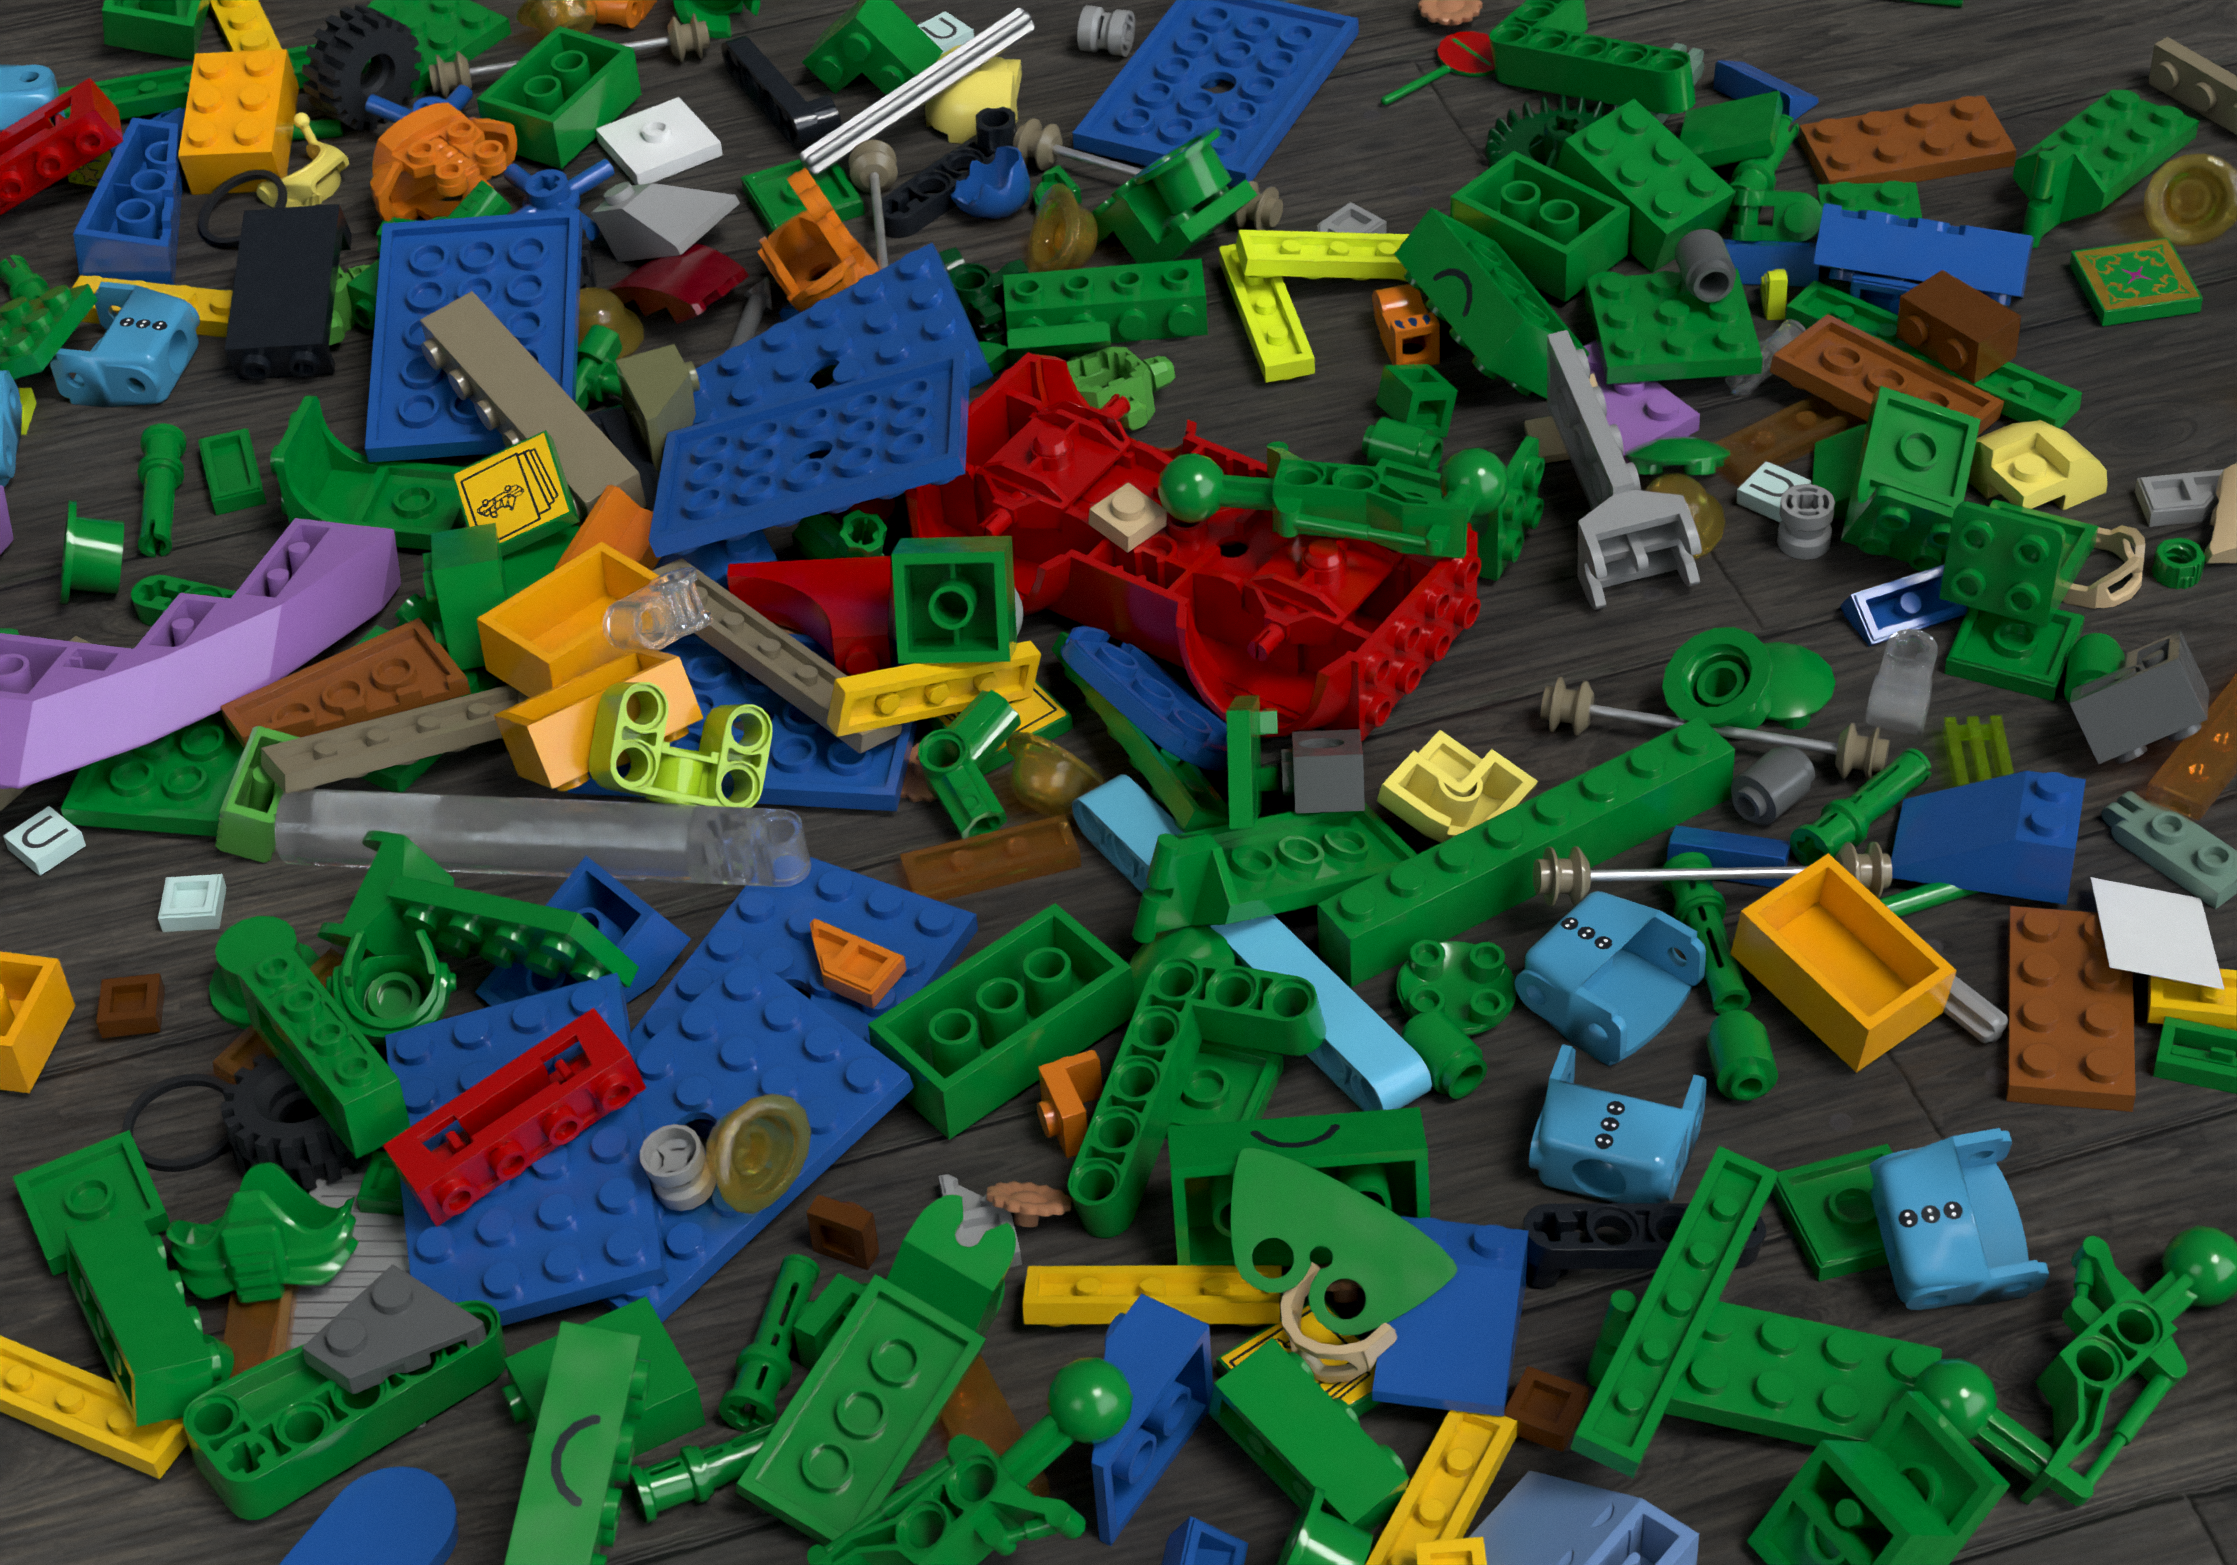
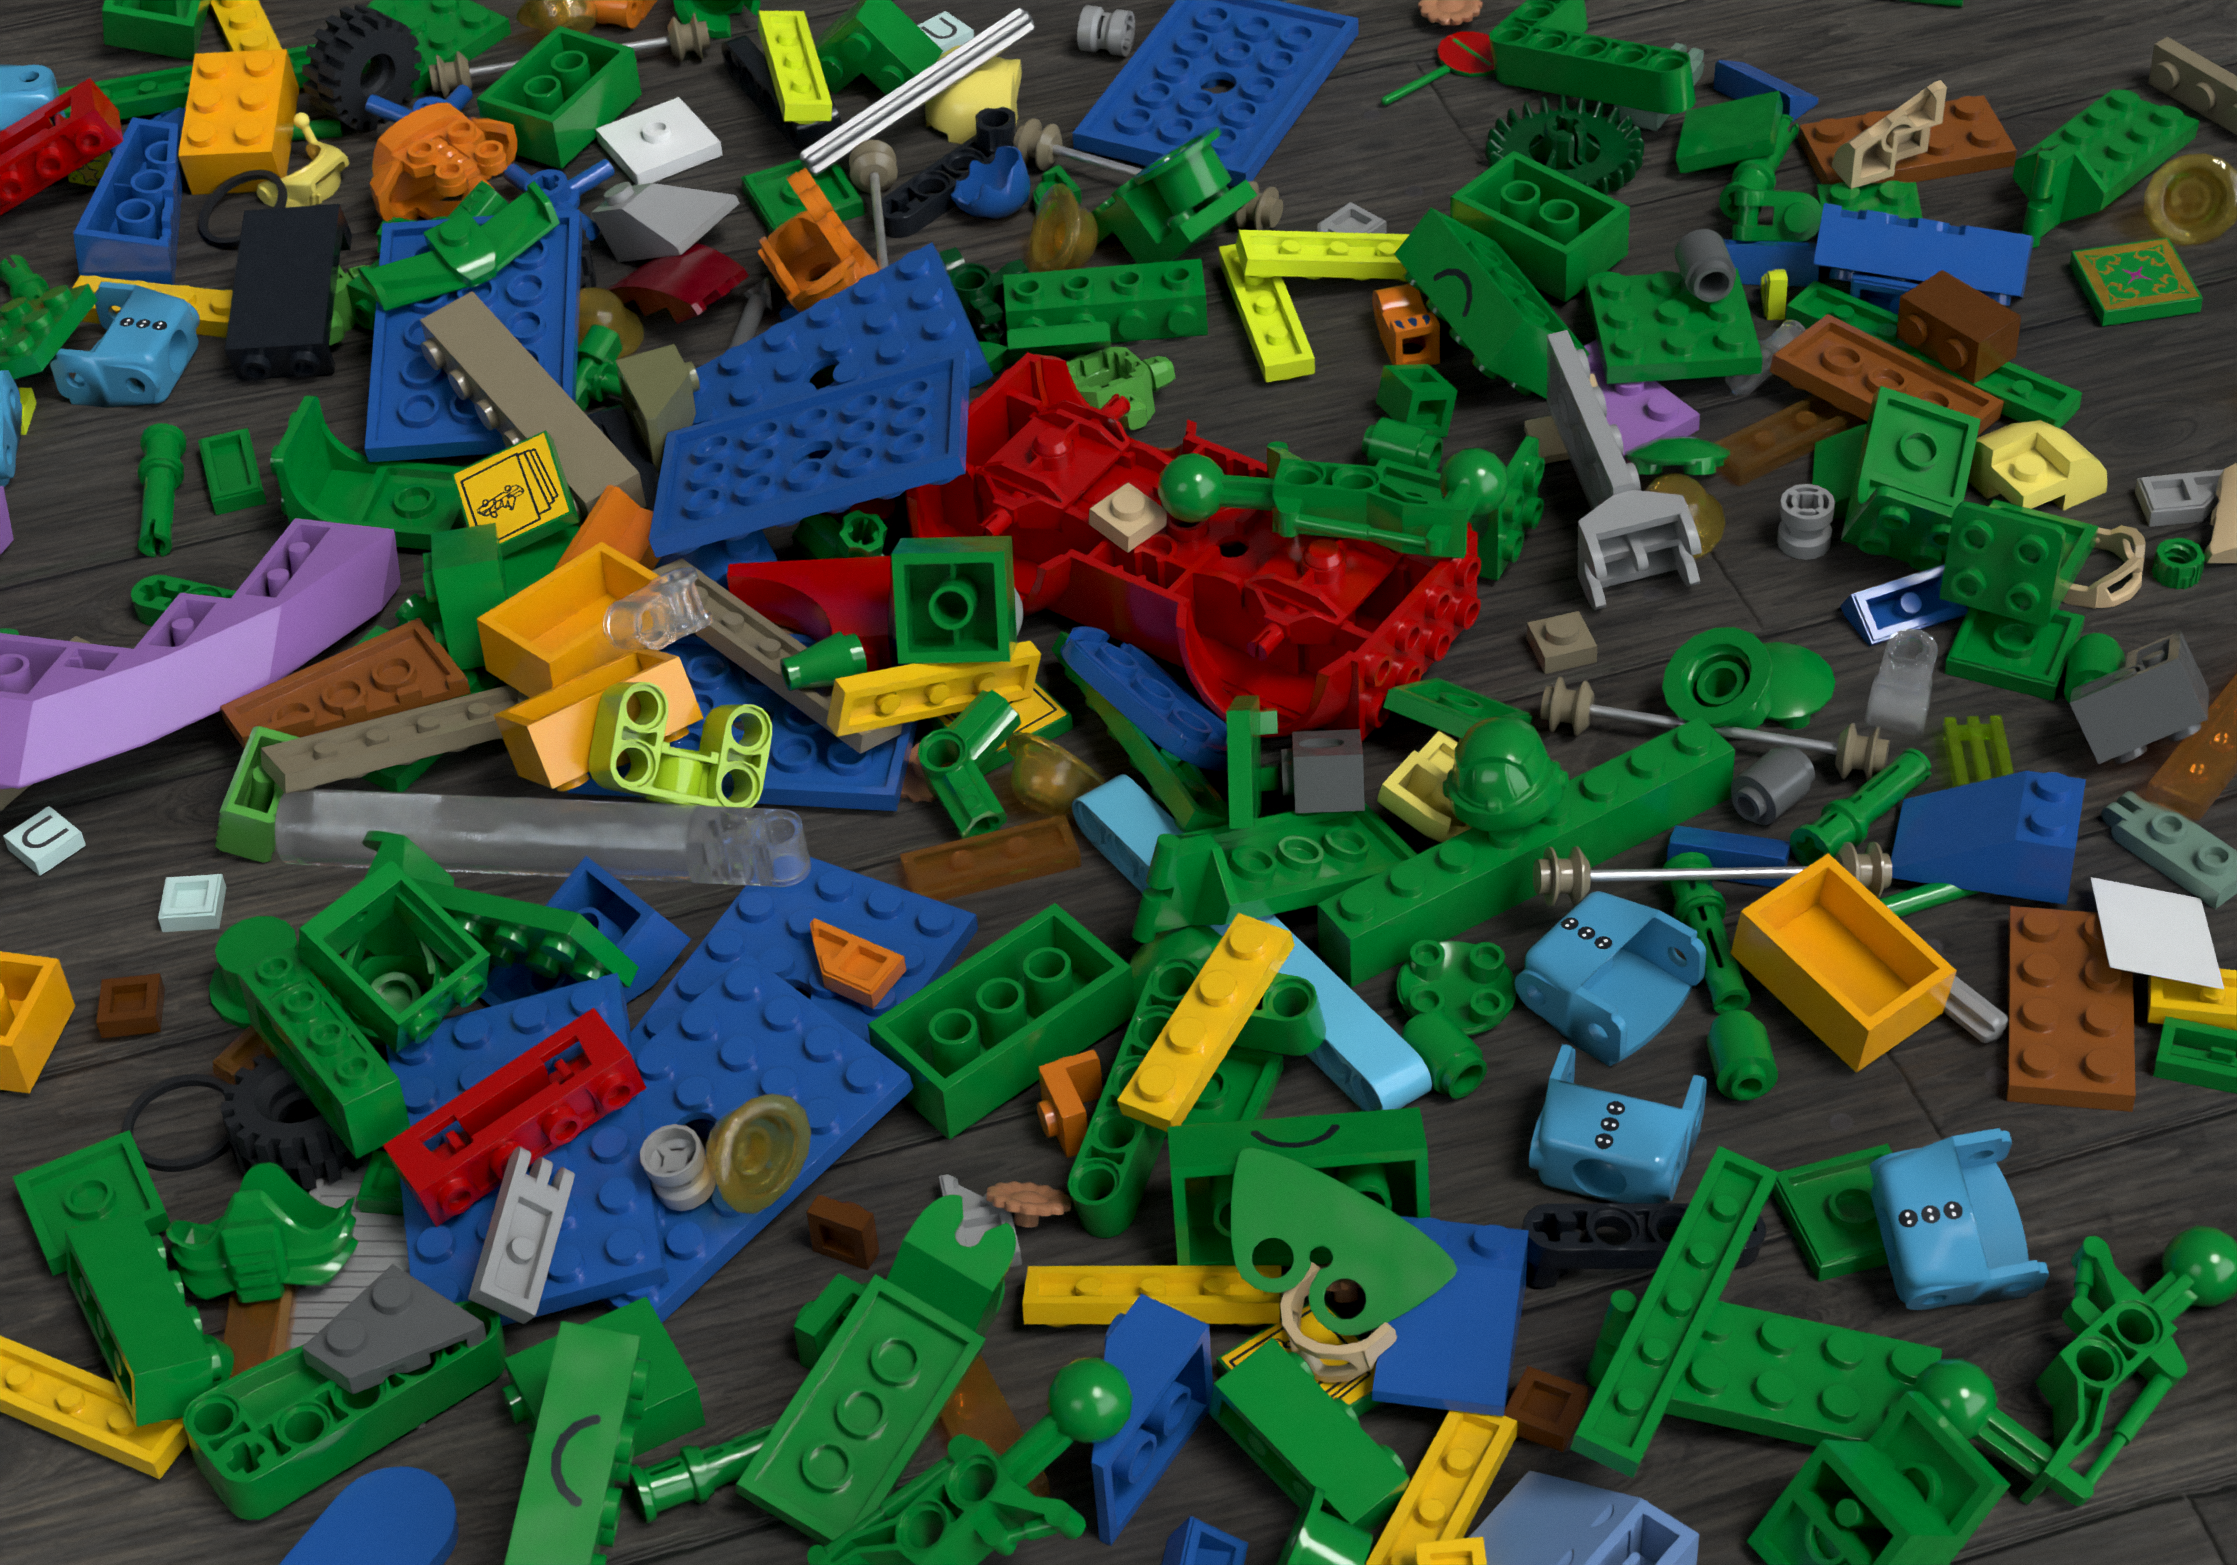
(90, 554): green piece -> none
(160, 785): green plate -> none
(361, 910): none -> green window
(463, 252): none -> green plate
(521, 1237): none -> light grey hinge
(762, 1387): green pin -> none
(794, 66): none -> neon yellow plate
(824, 662): none -> green cone
(1206, 1023): none -> yellow plate
(1447, 705): none -> green tile
(1503, 776): none -> green helmet
(1561, 642): none -> dark tan plate
(1652, 173): green brick -> none
(1765, 487): light aqua tile -> none
(1895, 137): none -> tan slope

